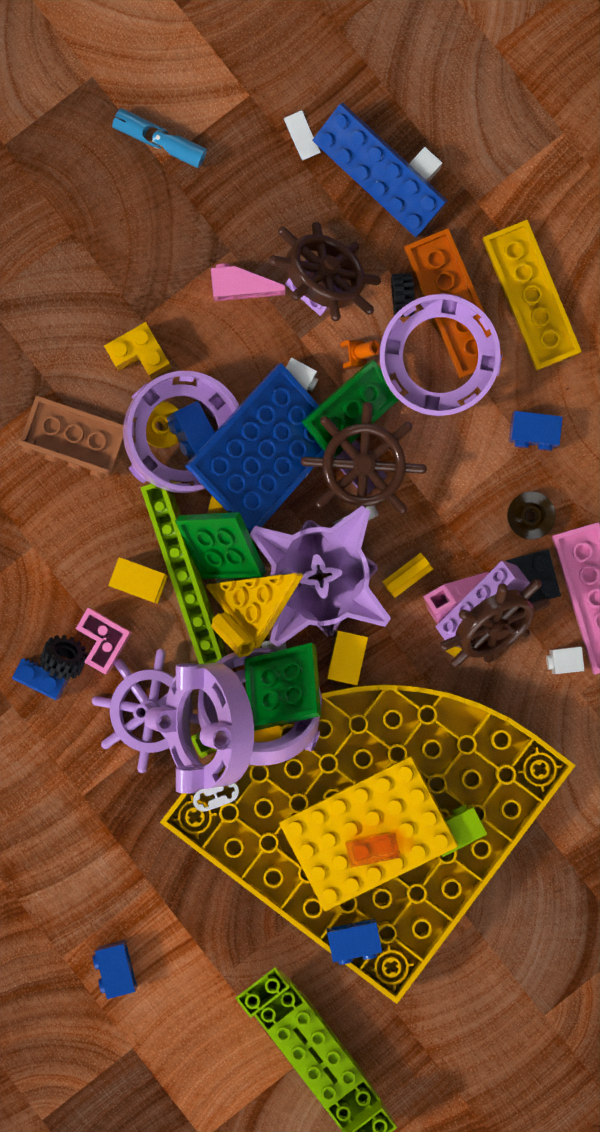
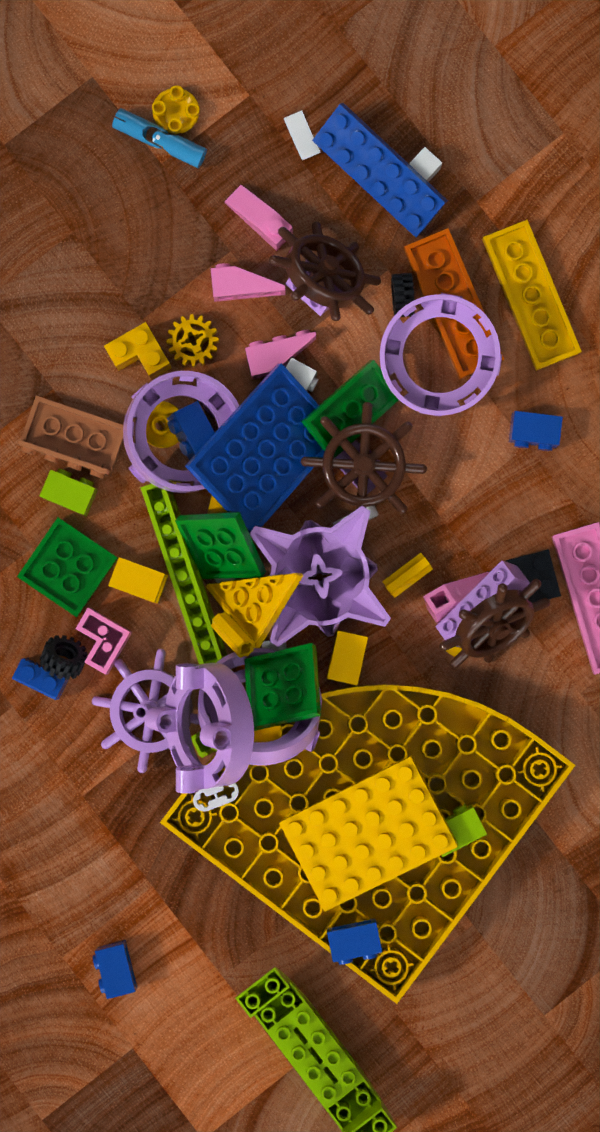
(67, 567): none -> green plate
(69, 492): none -> lime brick
(175, 110): none -> yellow dish
(182, 346): none -> yellow gear
(258, 216): none -> bright pink slope
(266, 356): none -> bright pink slope
(359, 351): orange piece -> none
(373, 849): clear orange tile -> none
(543, 515): dark brown dish -> none
(565, 660): white brick -> none

